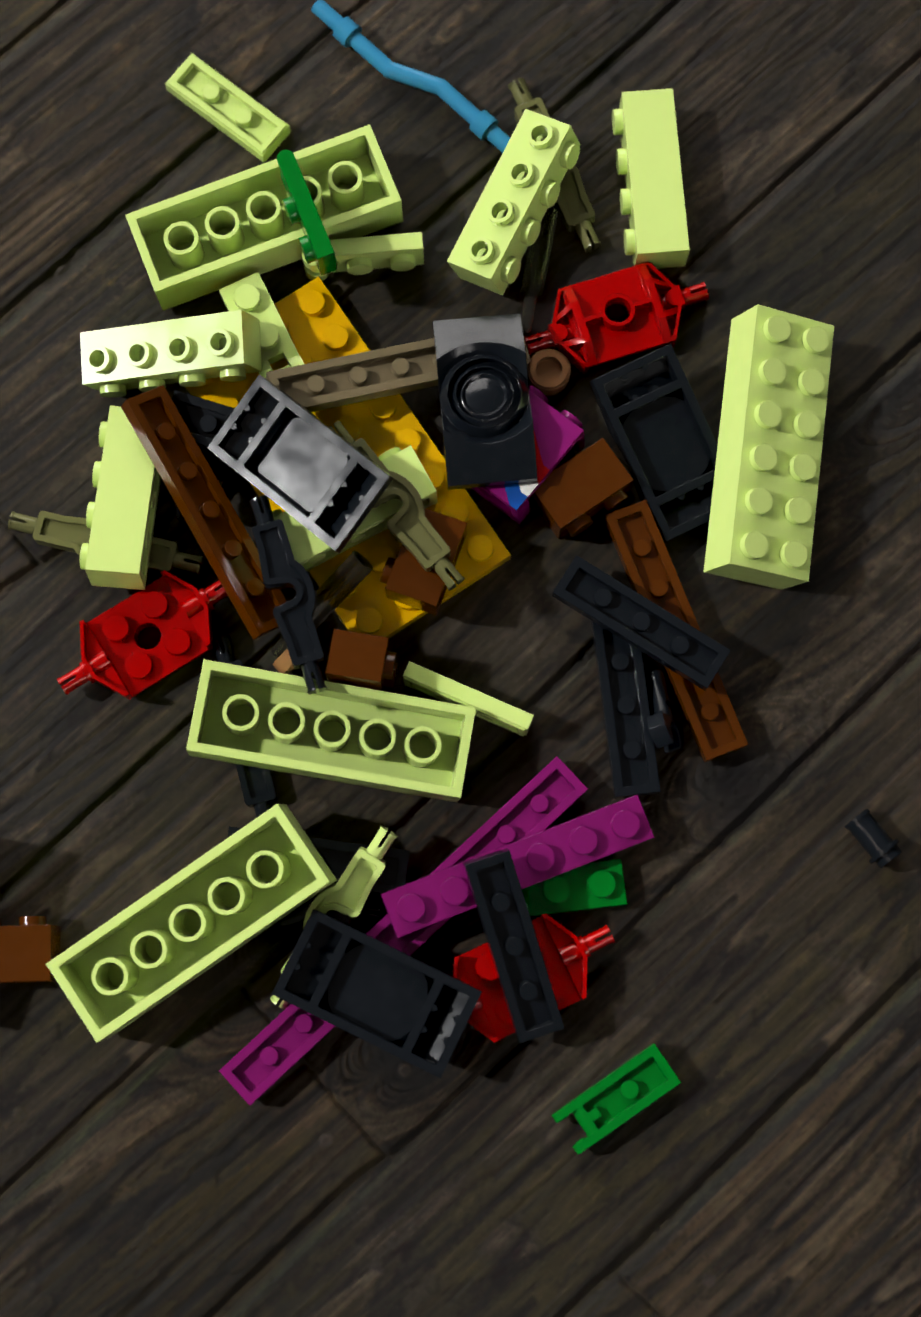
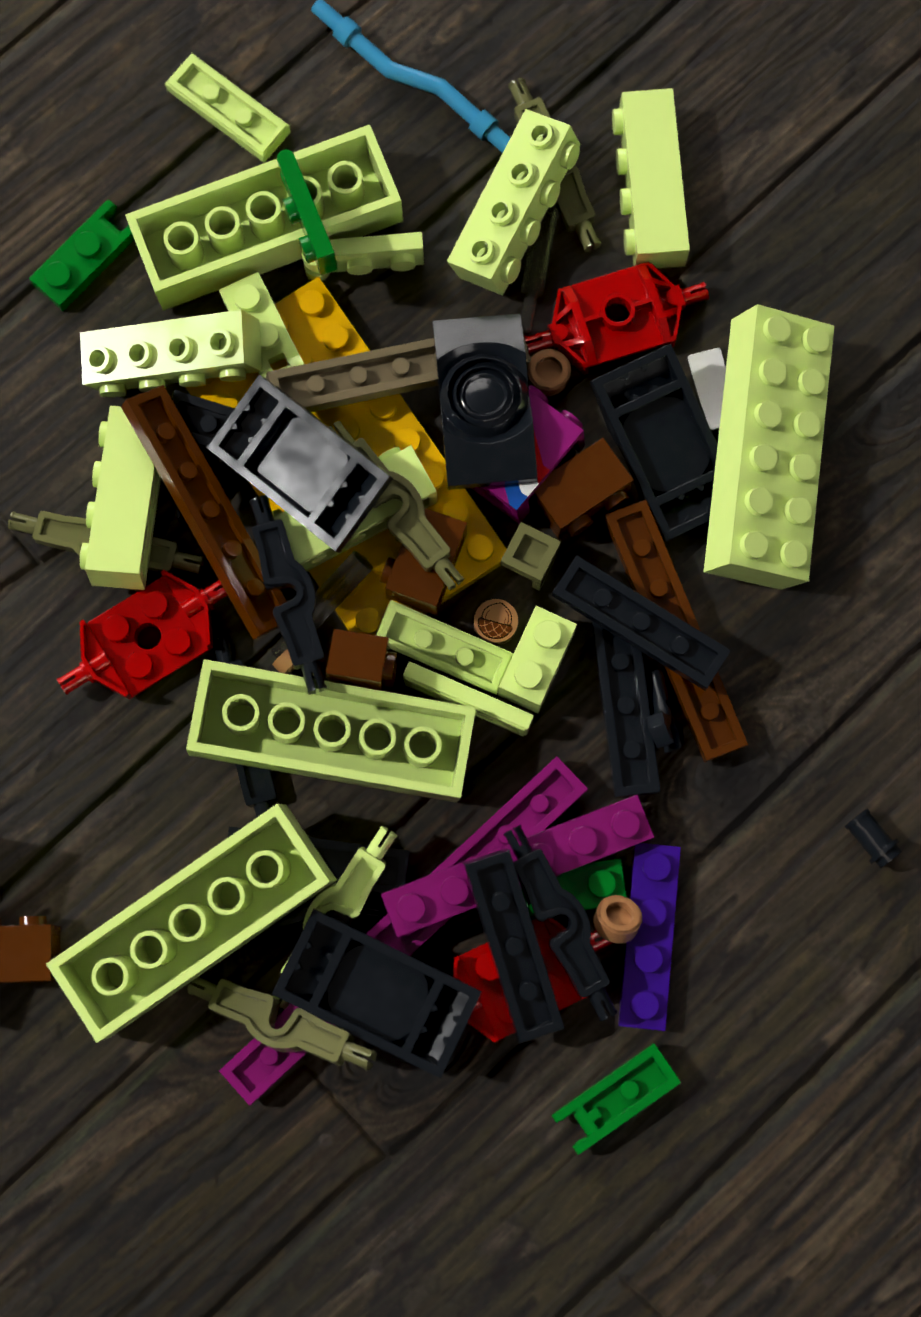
(82, 257): none -> green hinge
(299, 1033): none -> olive piece
(444, 647): none -> yellowish green tile
(496, 621): none -> medium nougat tile
(531, 554): none -> olive panel
(536, 659): none -> yellowish green brick
(573, 944): none -> black piece
(617, 919): none -> medium nougat tile
(650, 951): none -> dark purple plate
(709, 378): none -> white sticker

